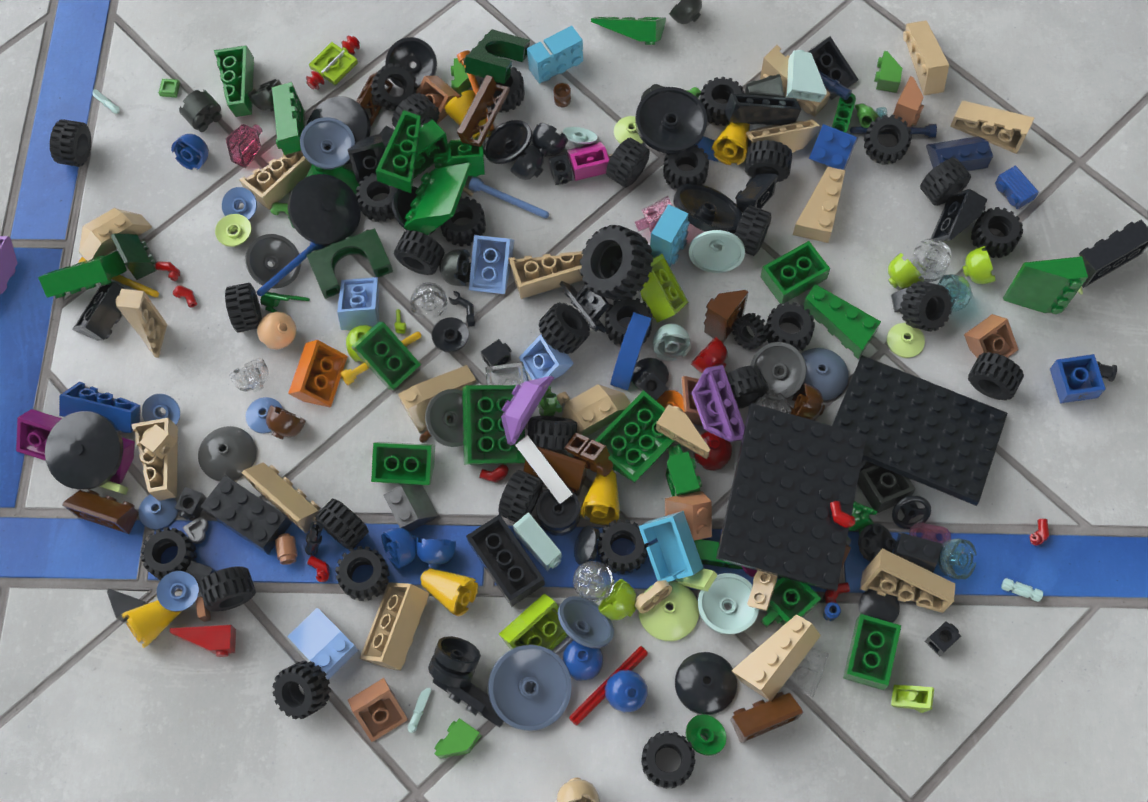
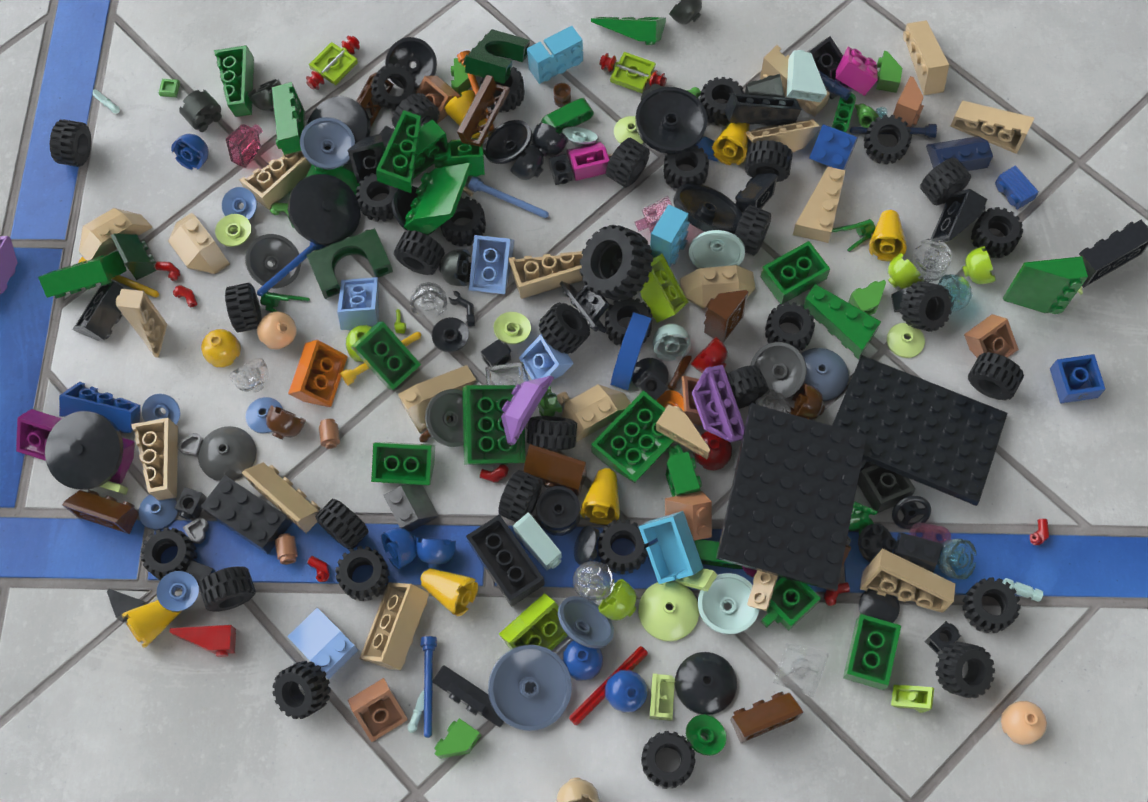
(157, 442): tan brick -> none
(190, 445): none -> flat silver tile
(196, 246): none -> tan wedge
(202, 612): nougat tile -> none
(220, 348): none -> yellow cylinder
(313, 538): black pin -> none
(329, 433): none -> nougat brick
(428, 644): none -> blue piece
(454, 661): black wheel -> none
(512, 321): none -> yellowish green dish
(543, 469): white sticker -> none
(569, 115): none -> green beam
(591, 452): reddish brown legs -> none
(632, 71): none -> lime plate
(653, 596): tan plate -> none
(662, 697): none -> yellowish green hinge
(678, 374): none -> reddish brown piece
(709, 282): none -> tan wedge
(757, 327): black tyre -> none
(777, 657): tan wedge -> none
(835, 609): blue pin -> none
(840, 517): red arm -> none
(857, 71): none -> dark pink slope
(863, 229): none -> green plant
(869, 297): none -> bright green slope
(888, 237): none -> yellow cone
(978, 674): none -> black tyre
(1004, 596): none -> black tyre
(1024, 722): none -> light nougat cylinder
(1107, 371): black bush -> none

